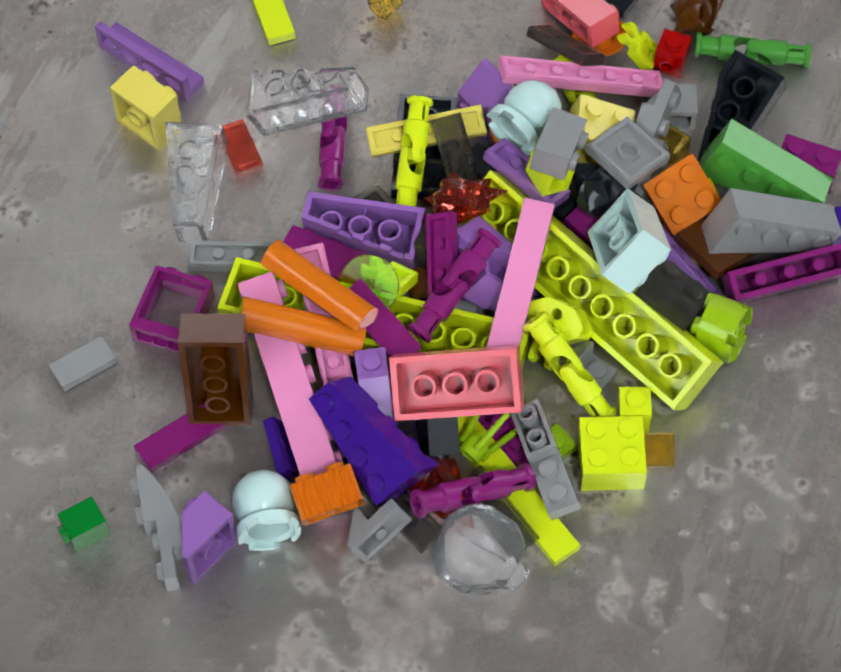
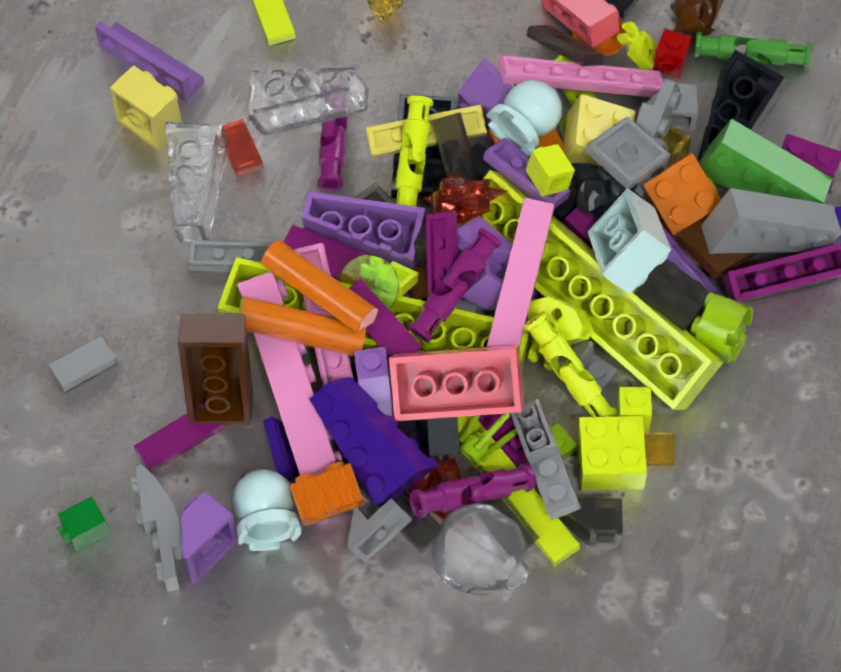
(168, 278): magenta window -> none
(558, 144): light grey brick -> none
(597, 522): none -> clear smoke slope

